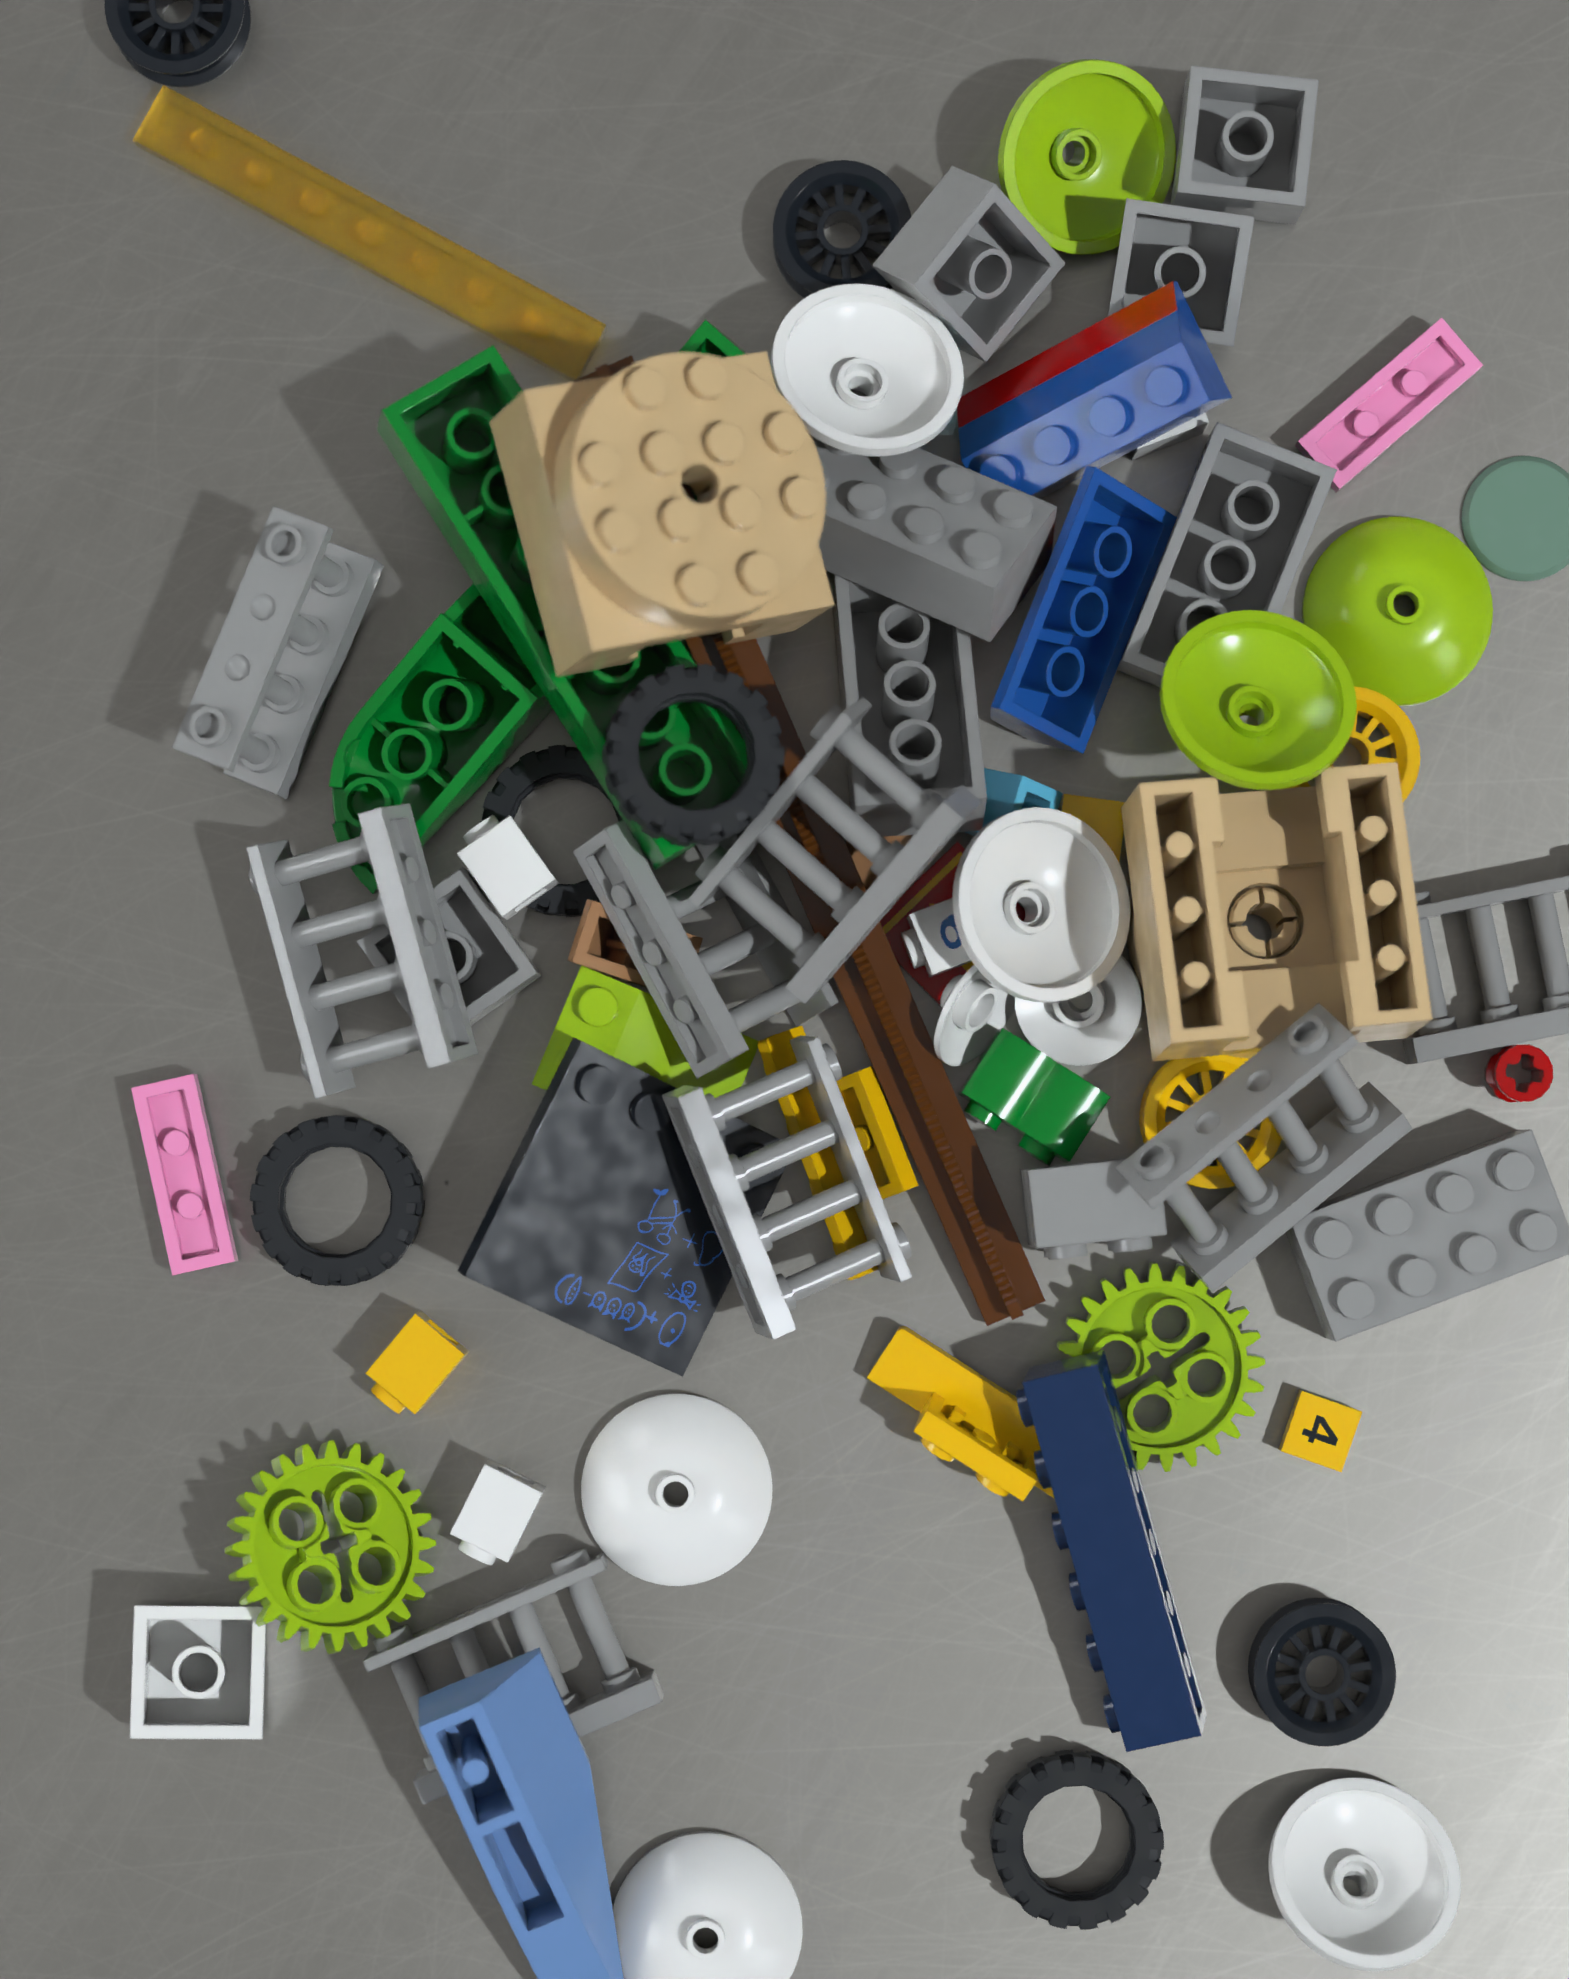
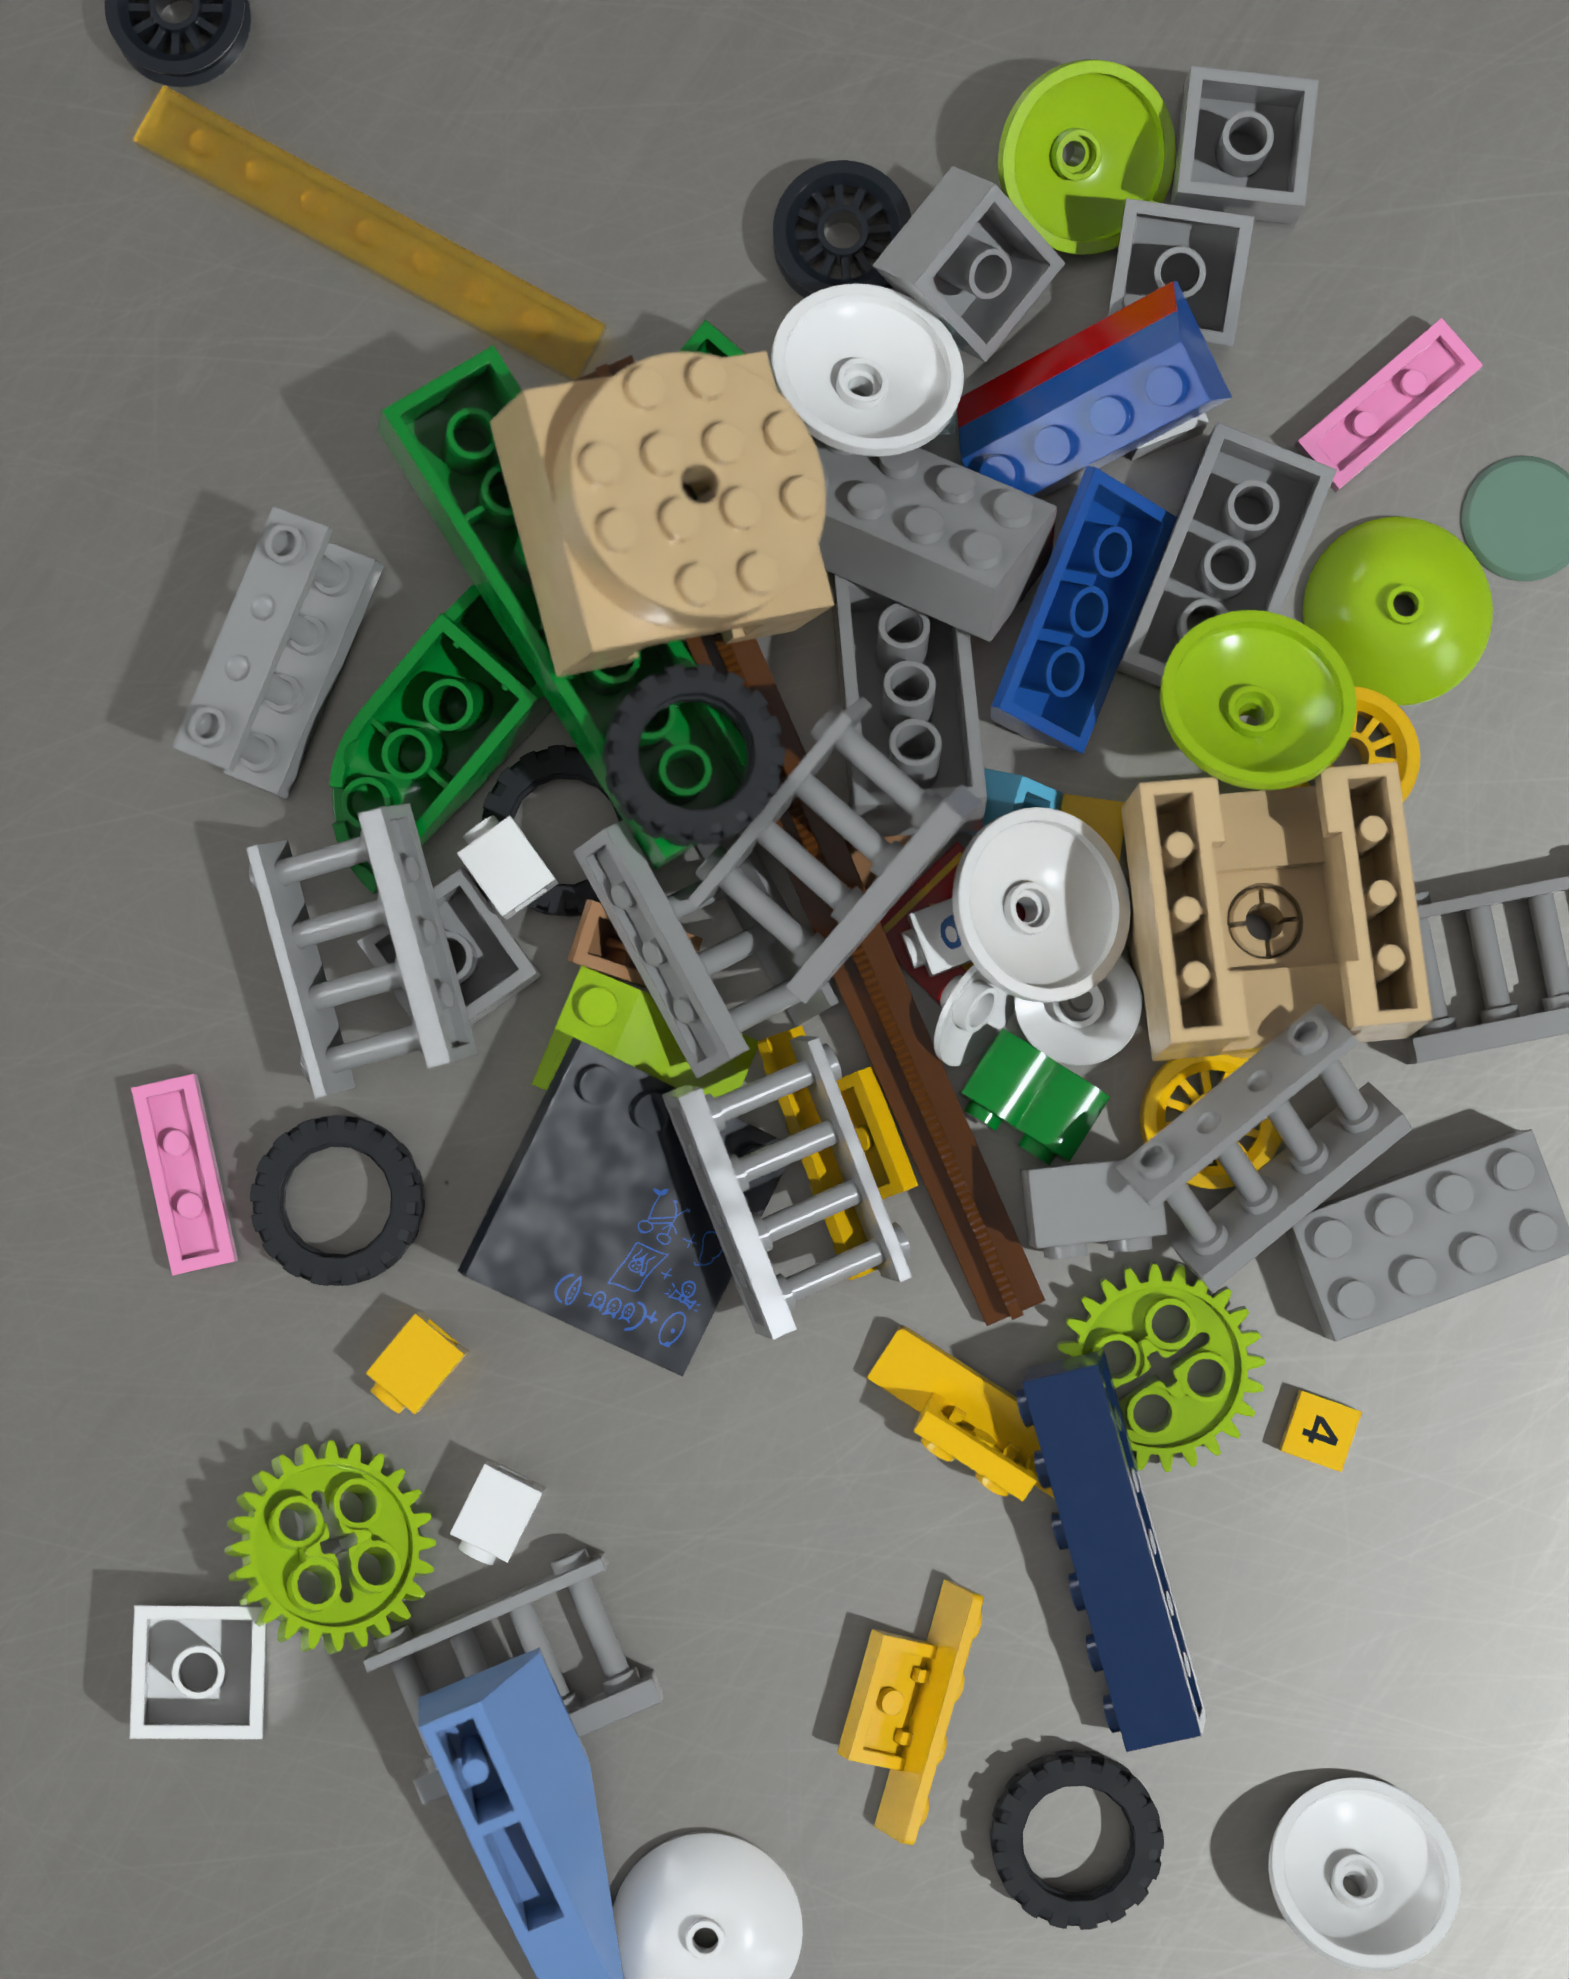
(688, 1443): white dish -> none
(907, 1704): none -> yellow bracket
(1375, 1691): black wheel -> none
(1532, 1060): red bush -> none

